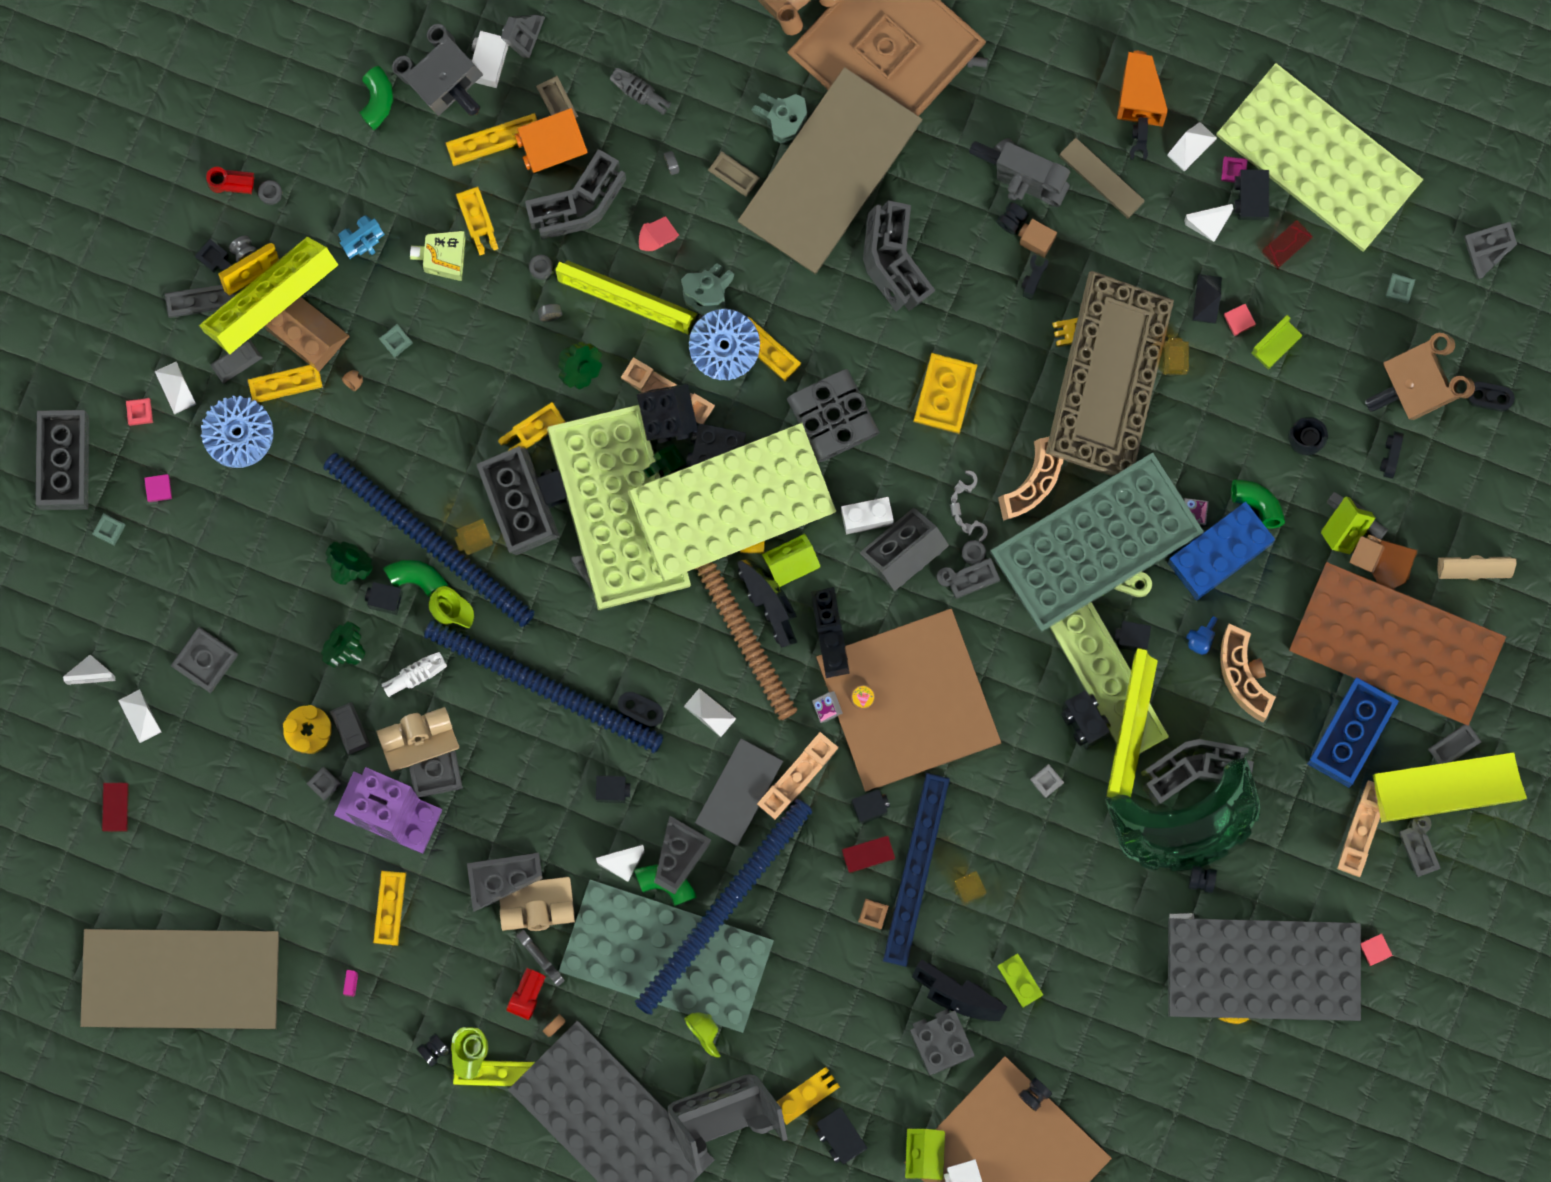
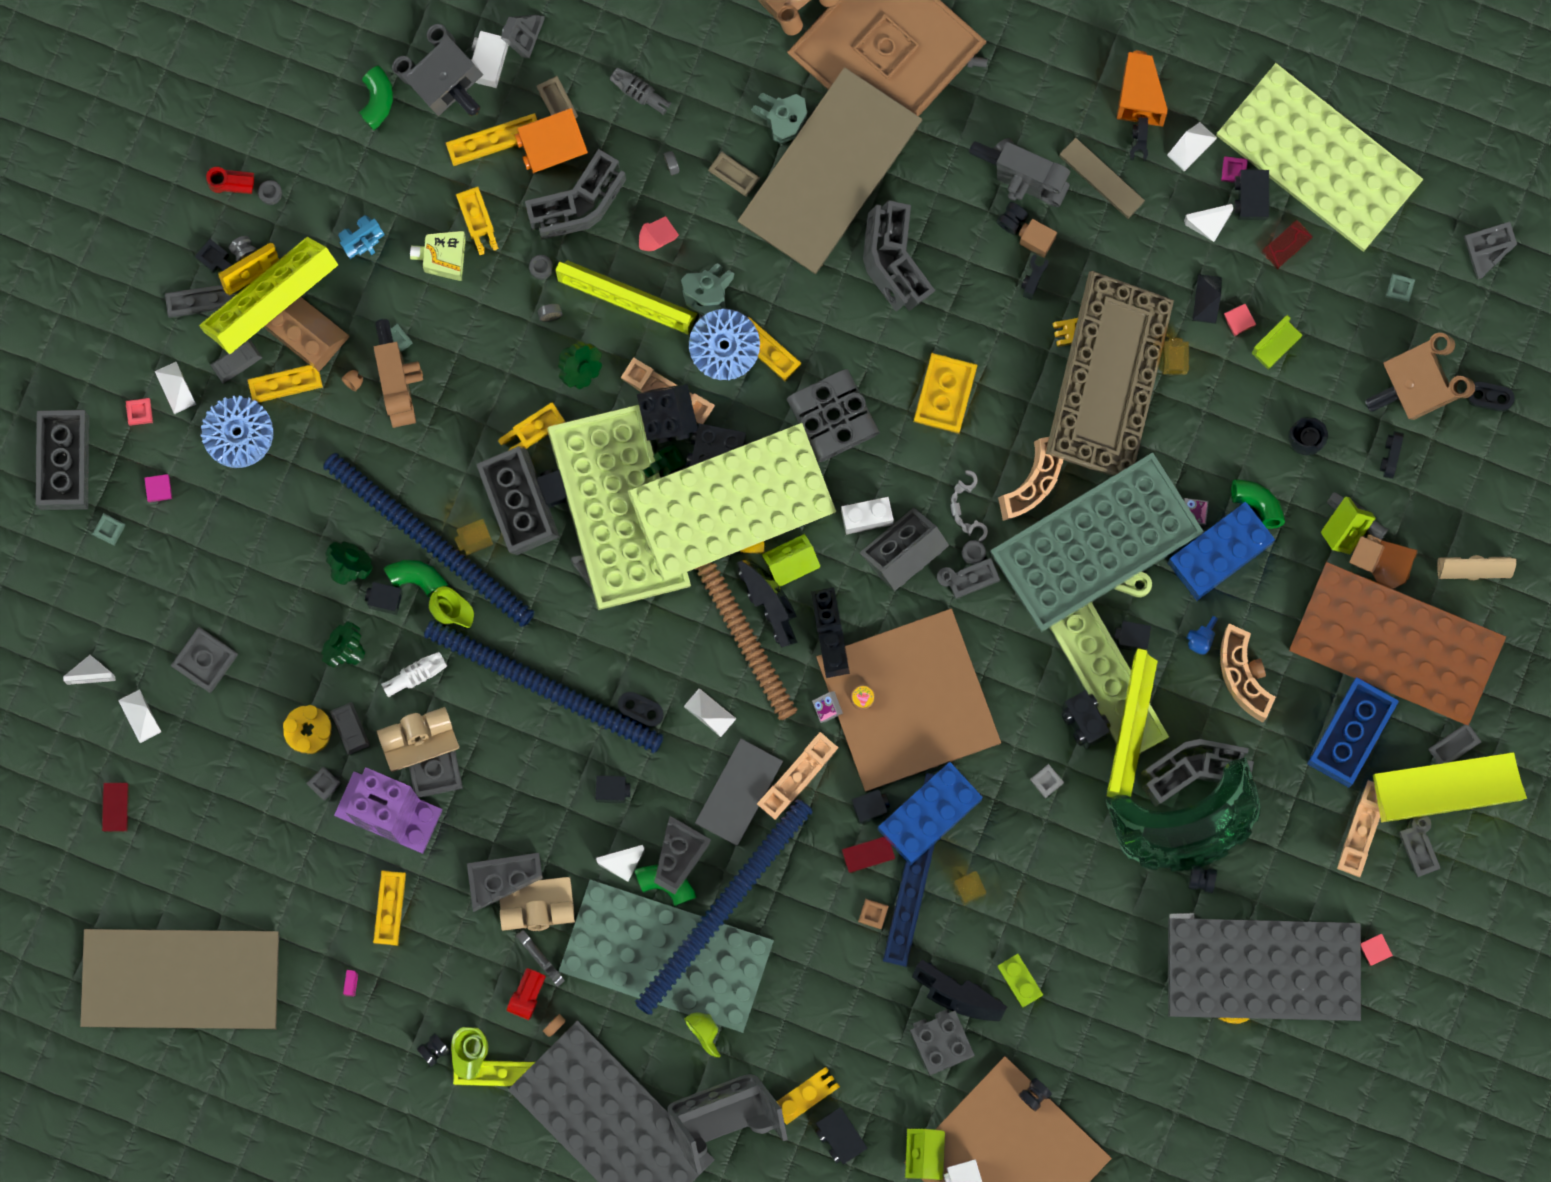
(395, 376): none -> medium nougat piece
(930, 813): none -> blue brick

